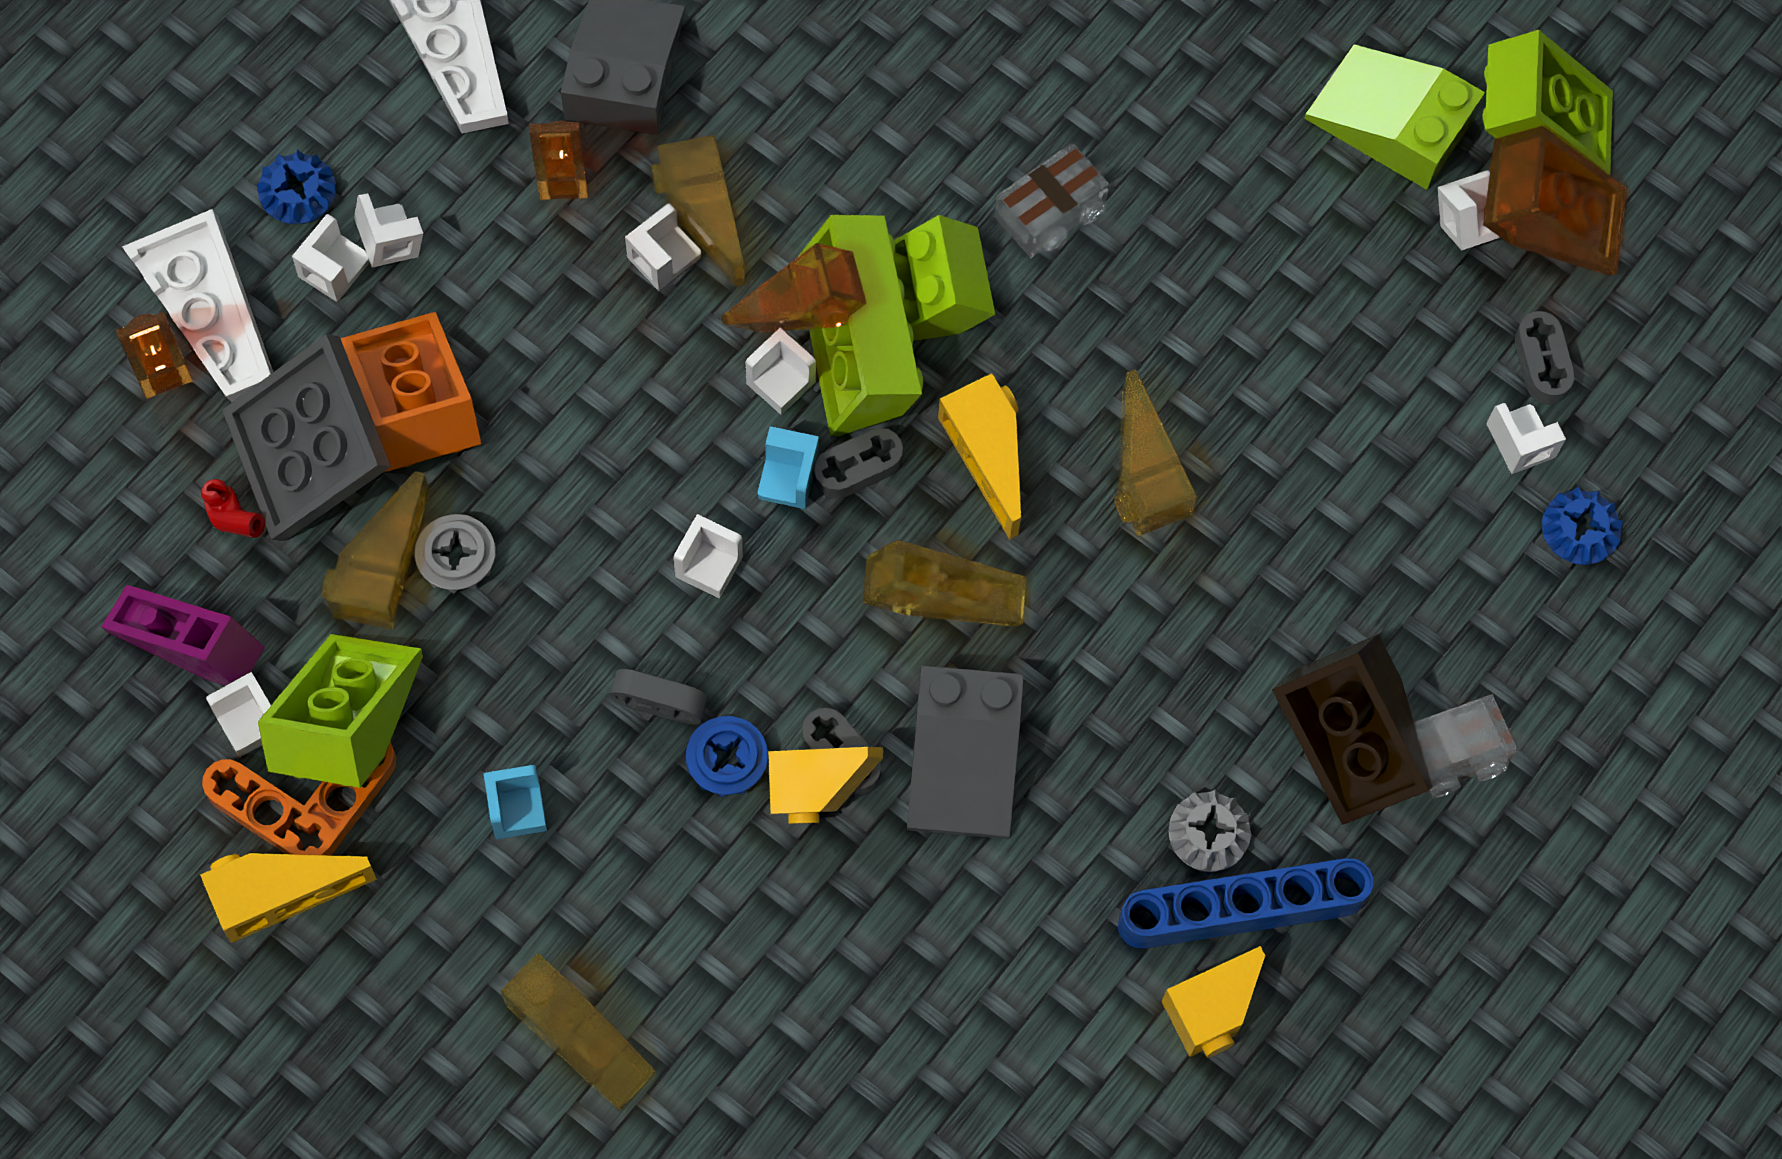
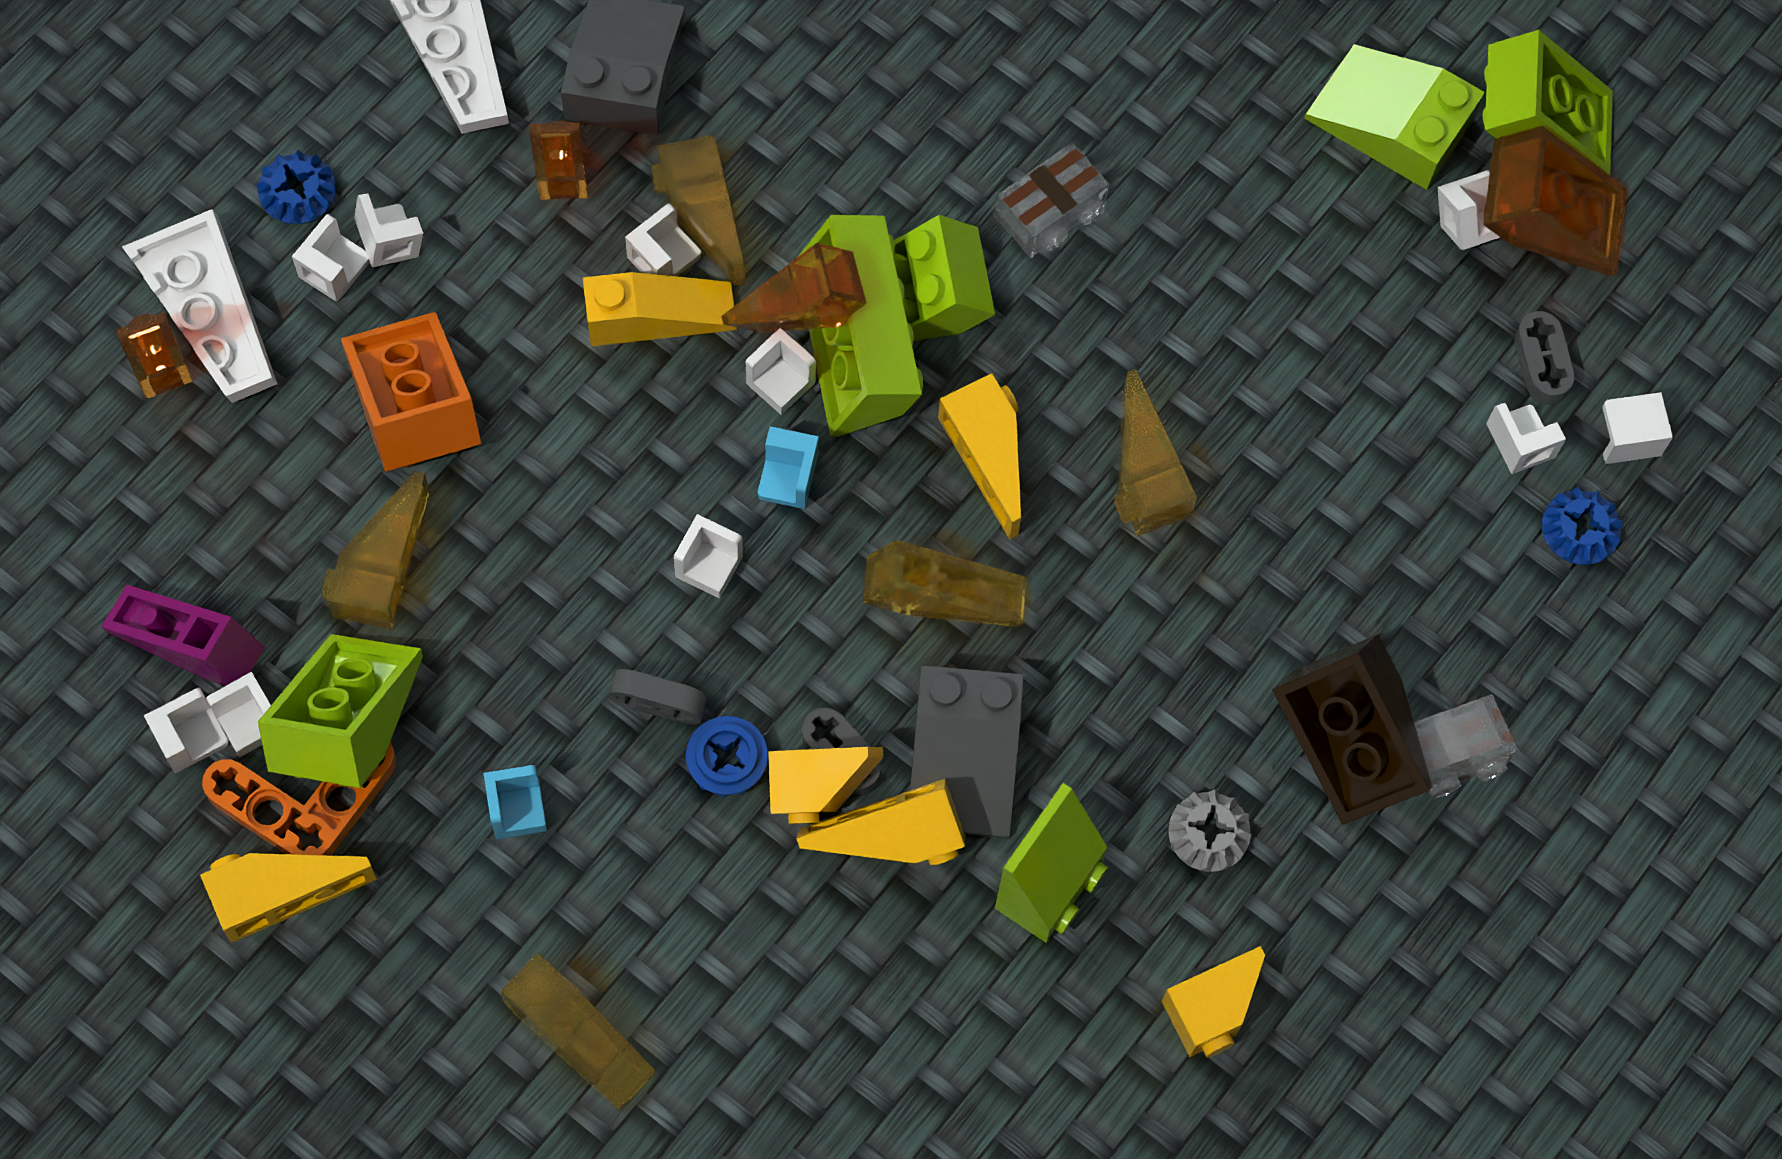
(187, 730): none -> white panel
(226, 512): red arm -> none
(306, 438): dark grey plate -> none
(439, 538): light grey gear -> none
(653, 307): none -> yellow slope
(854, 453): dark grey beam -> none
(898, 828): none -> yellow slope
(1052, 868): none -> lime slope
(1263, 887): blue beam -> none
(1636, 428): none -> white panel

